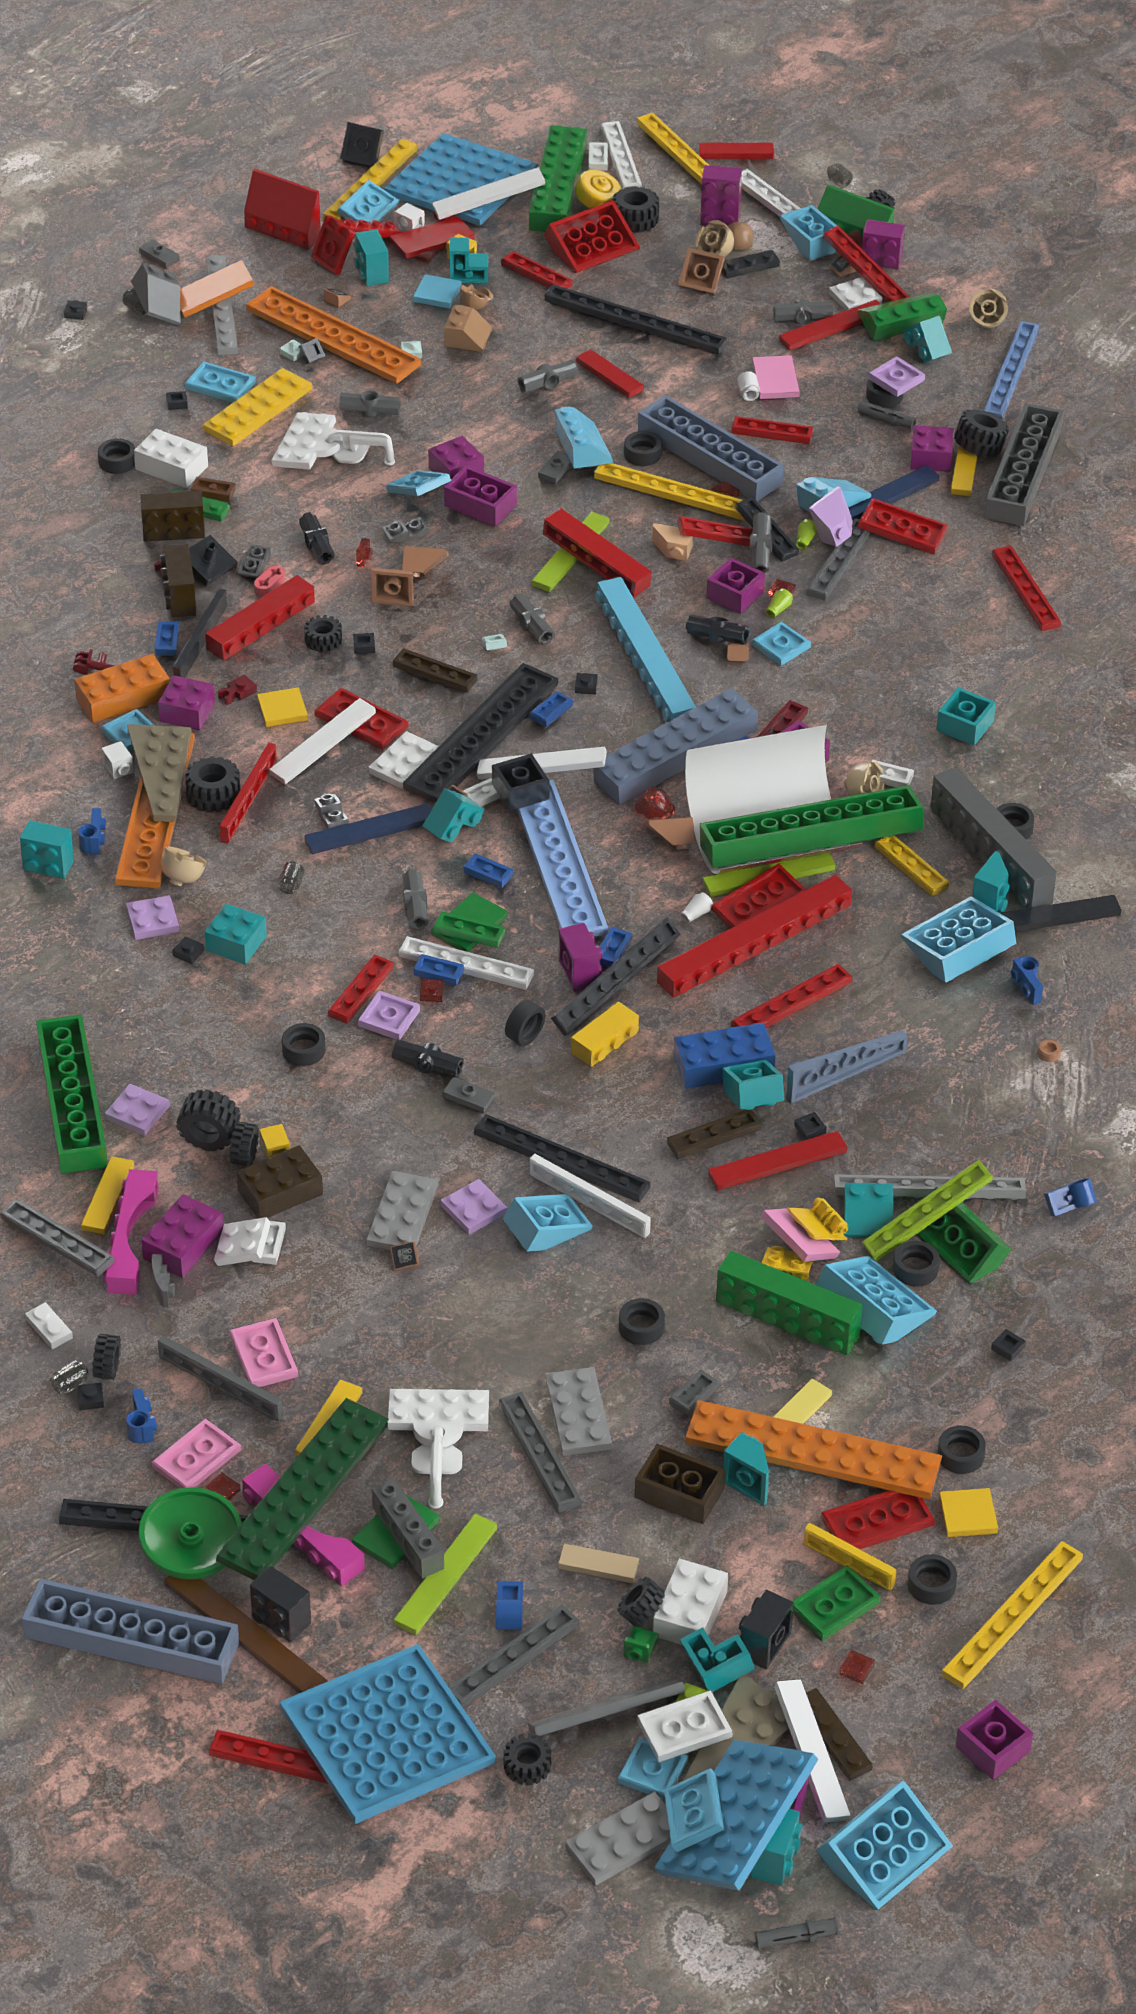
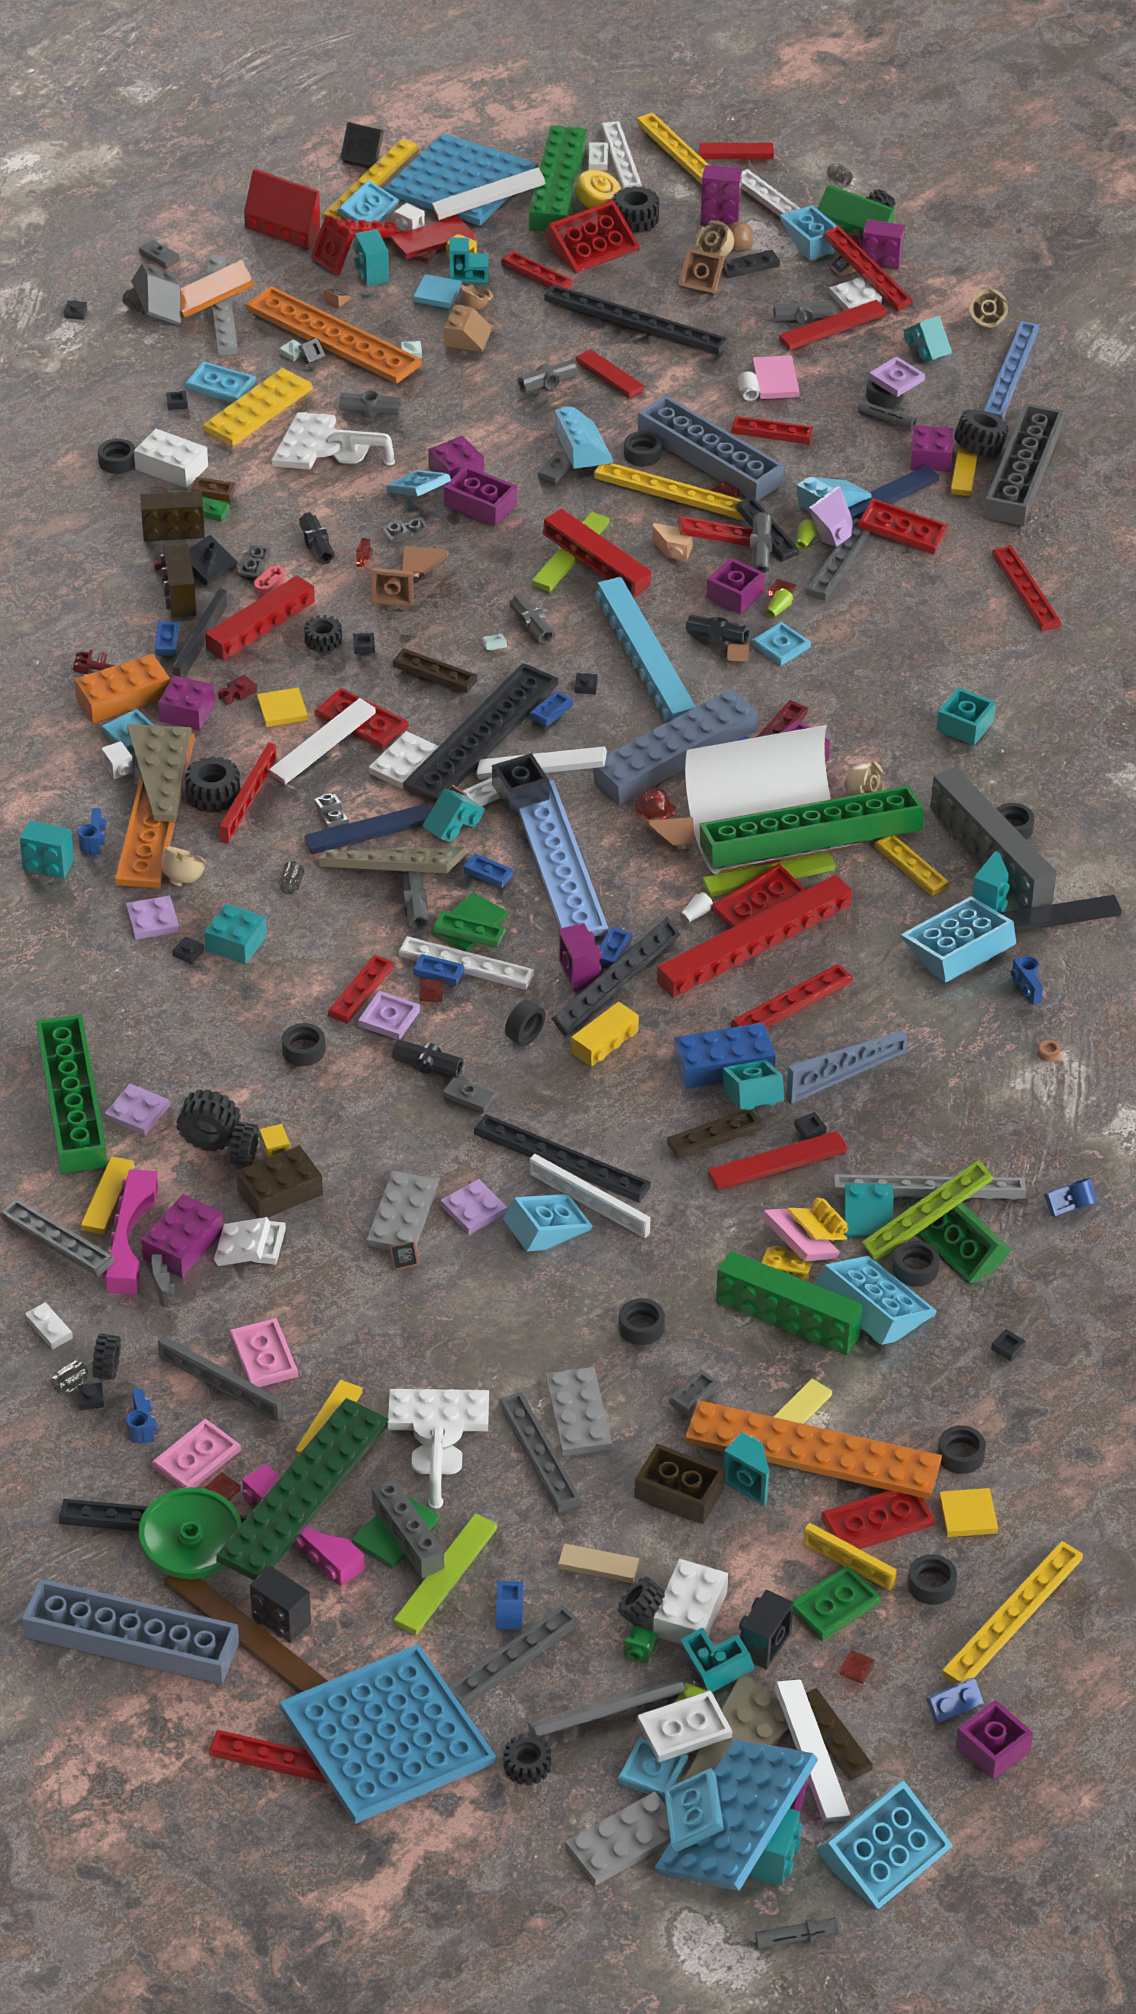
(399, 859): none -> dark tan wing
(895, 316): green slope -> none
(895, 775): white plate -> none
(954, 1700): none -> plate

